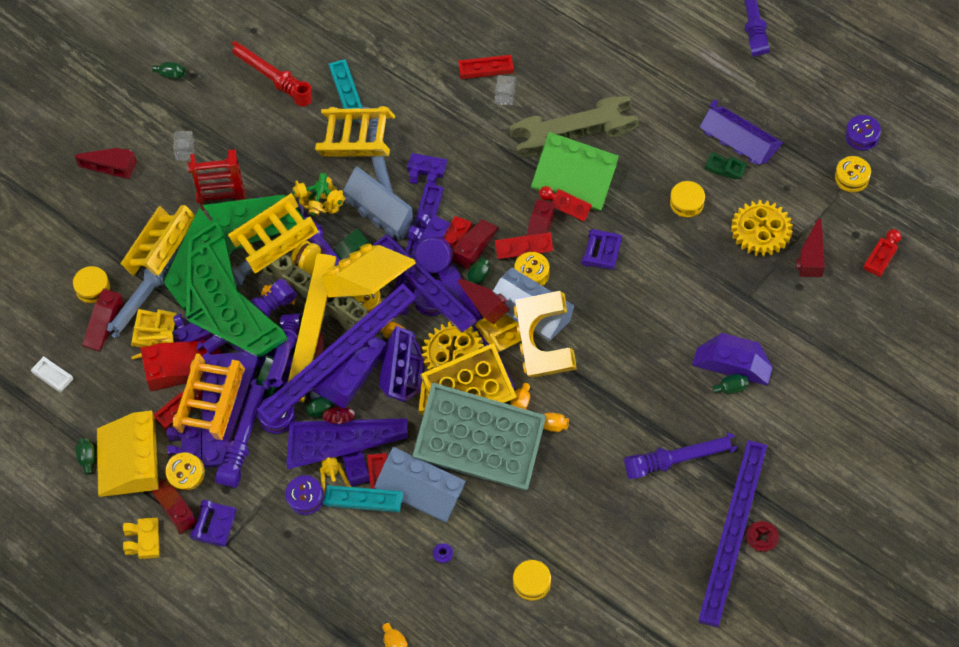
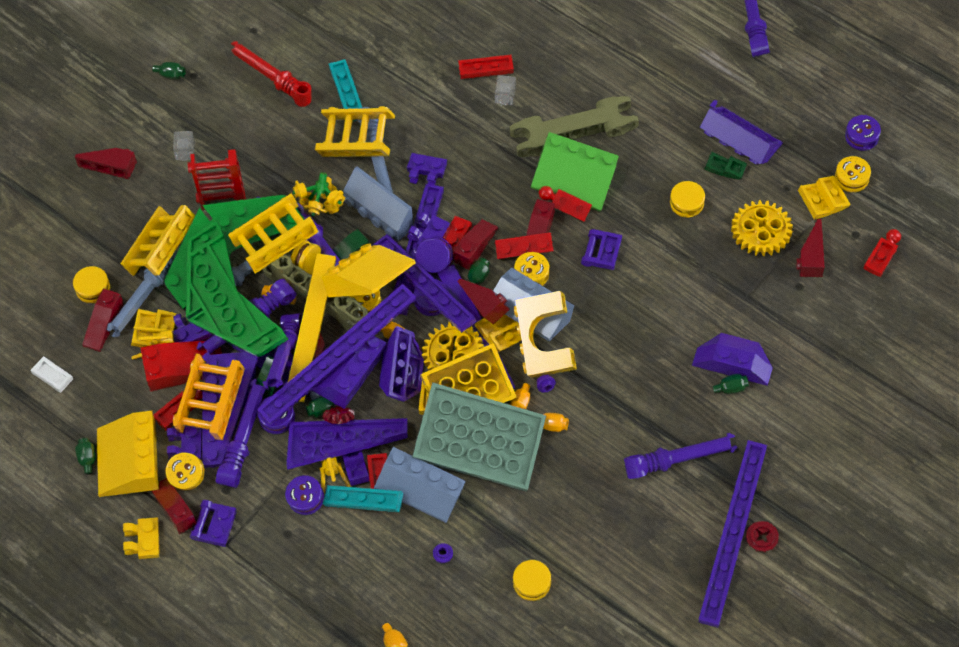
(545, 383): none -> dark purple plate
(824, 197): none -> yellow slope

